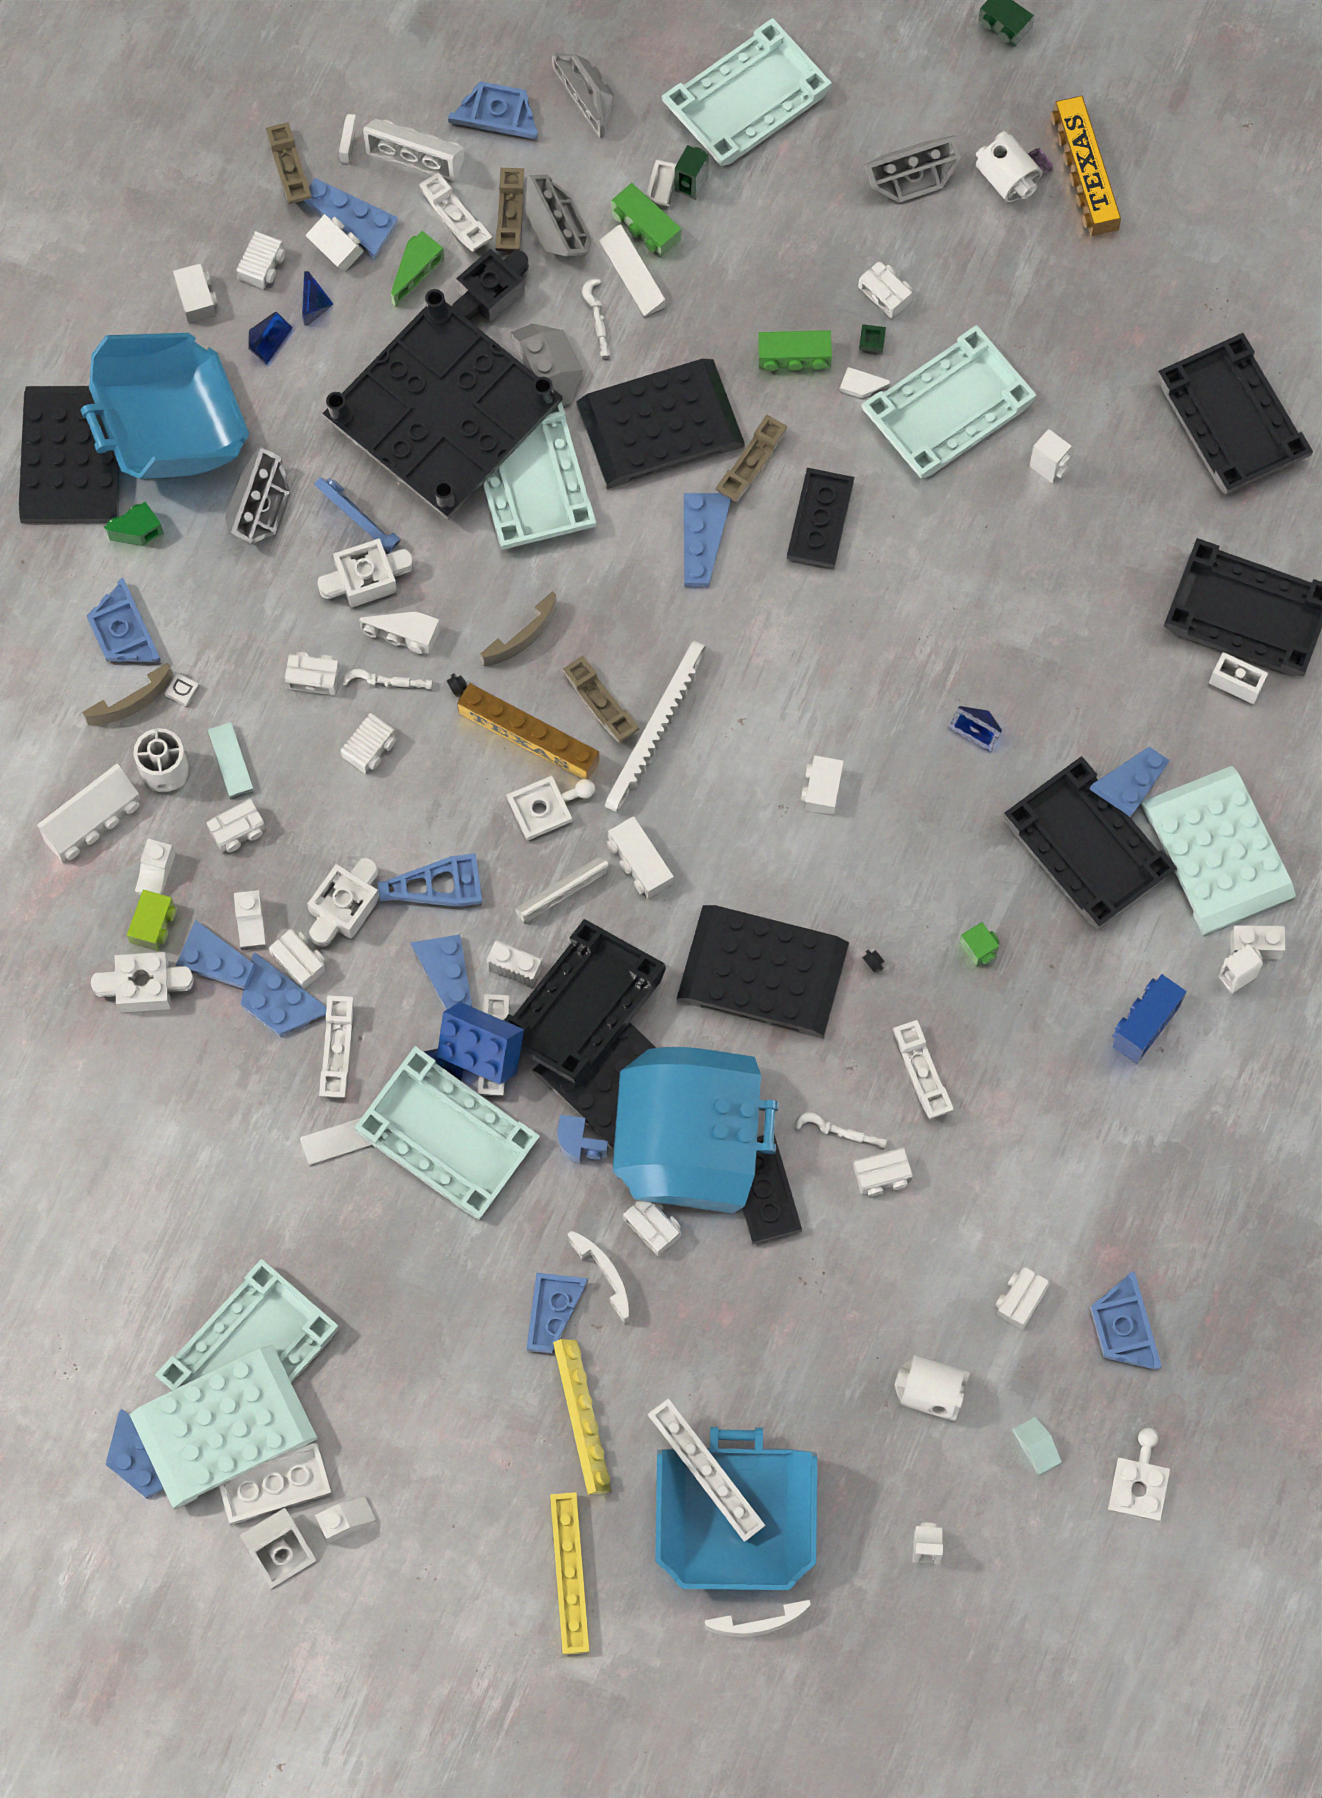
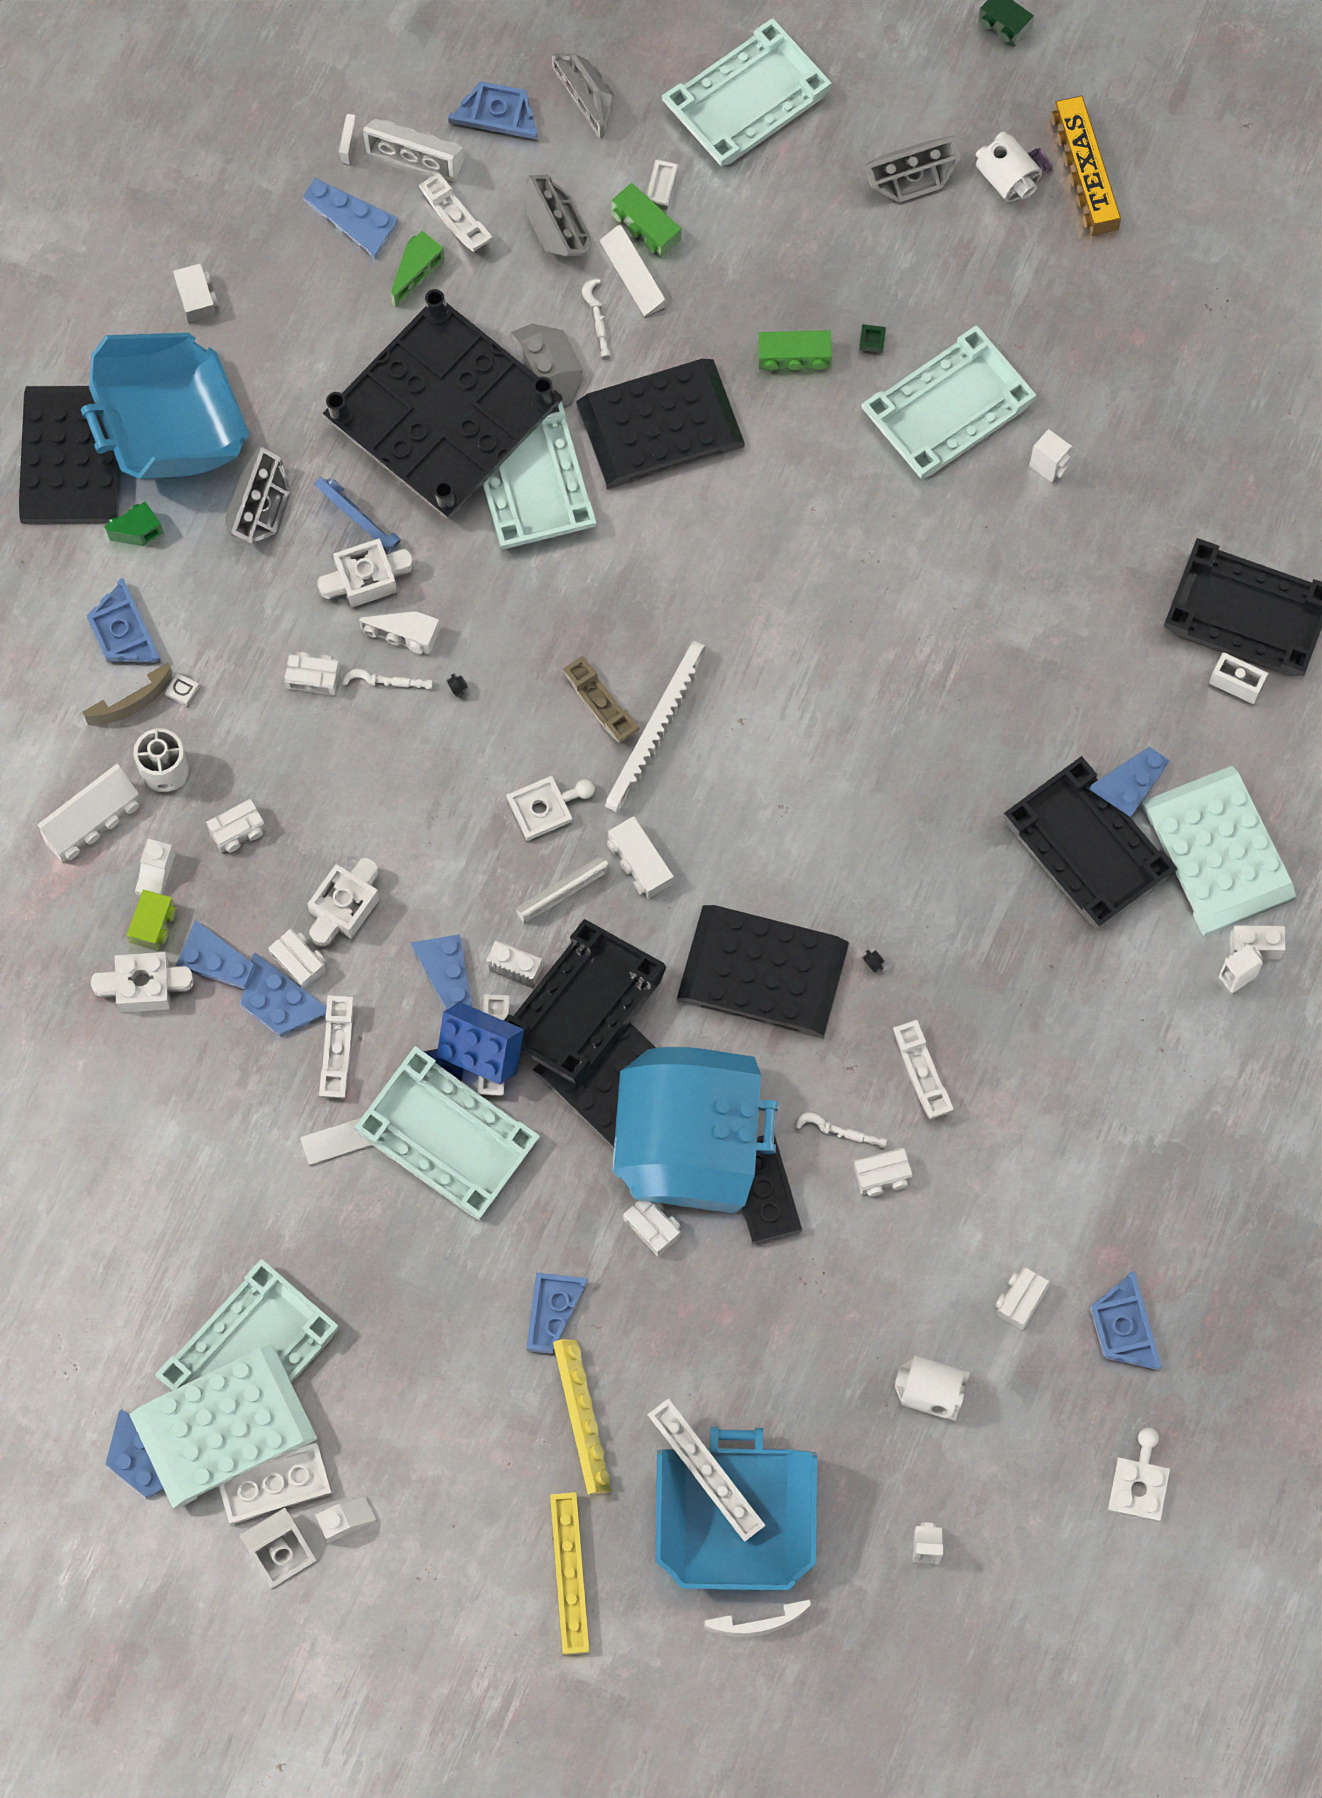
(230, 760): light aqua tile -> none
(250, 919): white arch -> none
(260, 260): white brick -> none
(268, 336): clear blue slope -> none
(288, 163): dark tan slope -> none
(314, 299): clear blue slope -> none
(334, 242): white brick -> none
(368, 744): white brick -> none
(465, 877): medium blue plate -> none
(485, 276): black brick -> none
(499, 652): dark tan slope -> none
(510, 209): dark tan slope -> none
(528, 732): pearl gold brick -> none
(572, 1140): medium blue brick -> none
(586, 1248): white slope -> none
(691, 172): dark green brick -> none
(703, 529): medium blue wing -> none
(753, 459): dark tan slope -> none
(820, 518): black plate -> none
(823, 785): white brick -> none
(861, 383): white tile -> none
(886, 289): white brick -> none
(977, 726): clear blue slope -> none
(980, 944): bright green brick -> none
(1037, 1445): light aqua slope -> none
(1148, 1018): blue brick -> none
(1232, 414): black slope -> none

